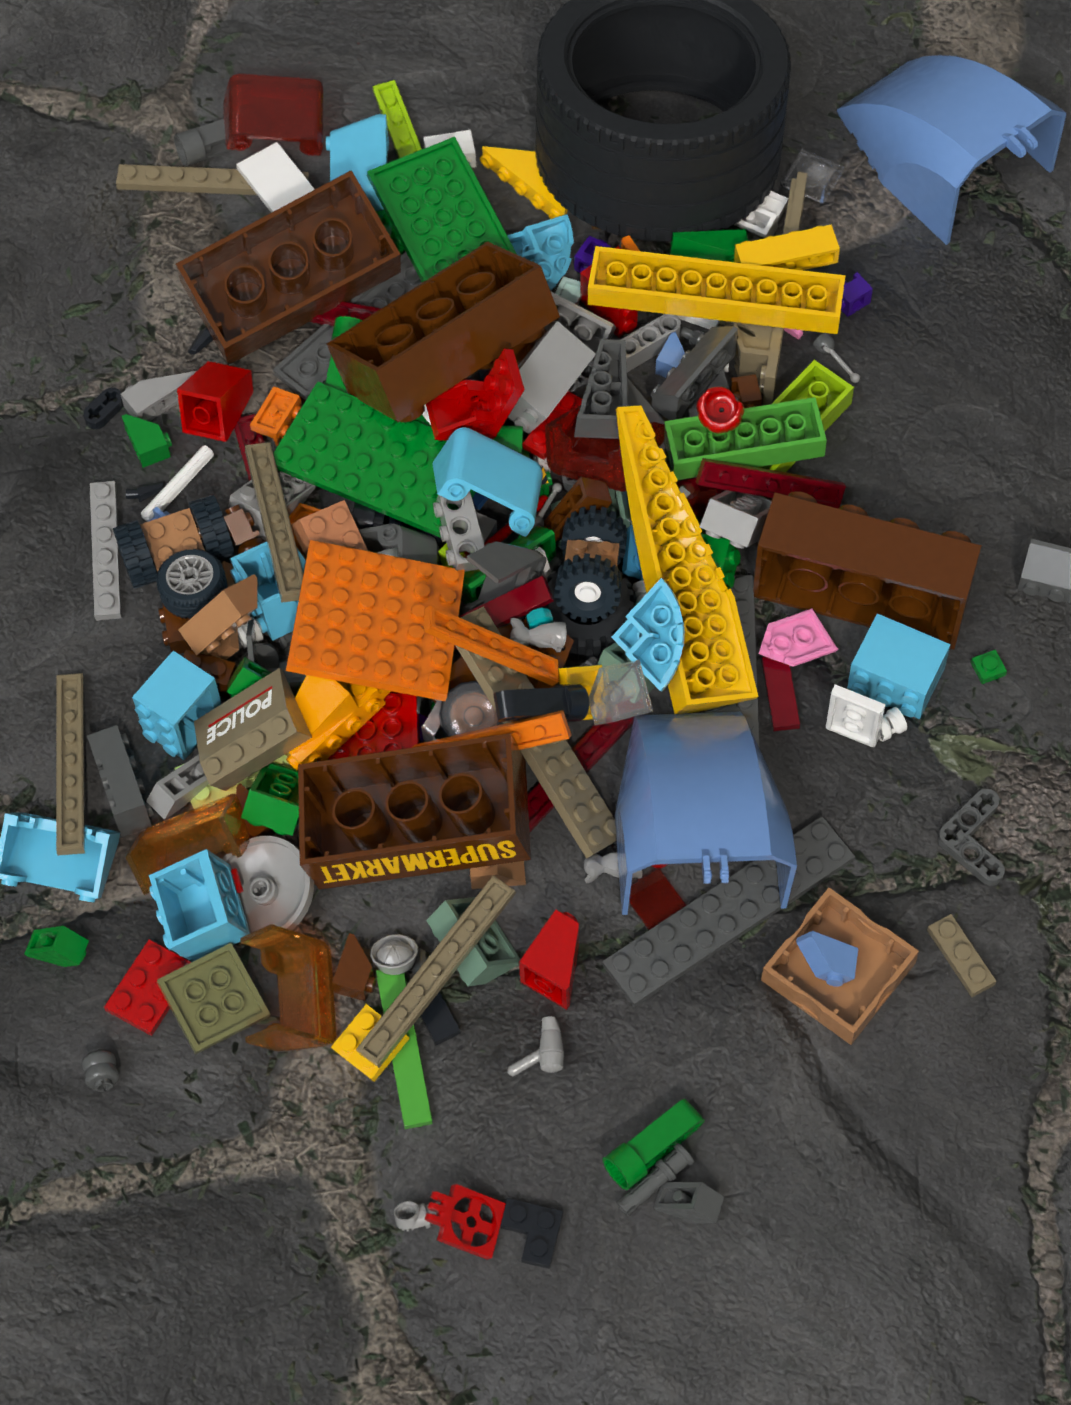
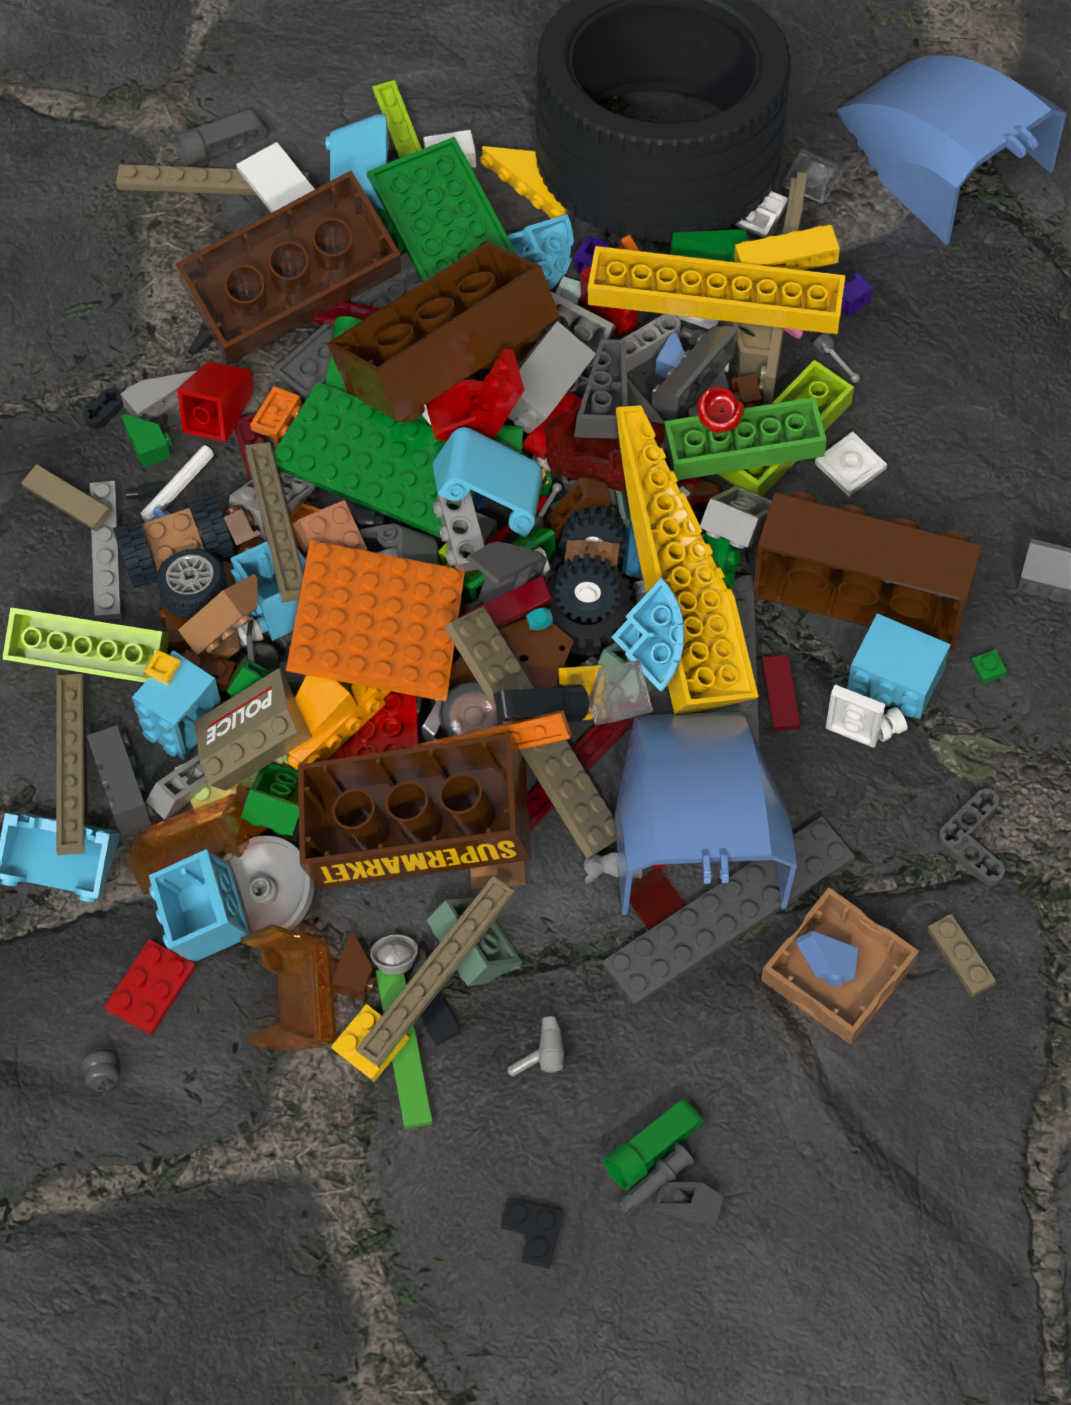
(57, 946): green slope -> none
(66, 497): none -> dark tan tile
(81, 644): none -> lime brick
(162, 667): none -> yellow tile
(213, 998): olive plate -> none
(237, 881): red piece -> none
(274, 110): clear red windscreen -> none
(417, 1220): light grey connector -> none
(446, 1214): red piece -> none
(490, 645): orange tile -> none
(544, 636): light grey animal -> none
(552, 959): red slope -> none
(767, 482): dark red tile -> none
(797, 639): bright pink tile -> none
(851, 464): none -> white tile

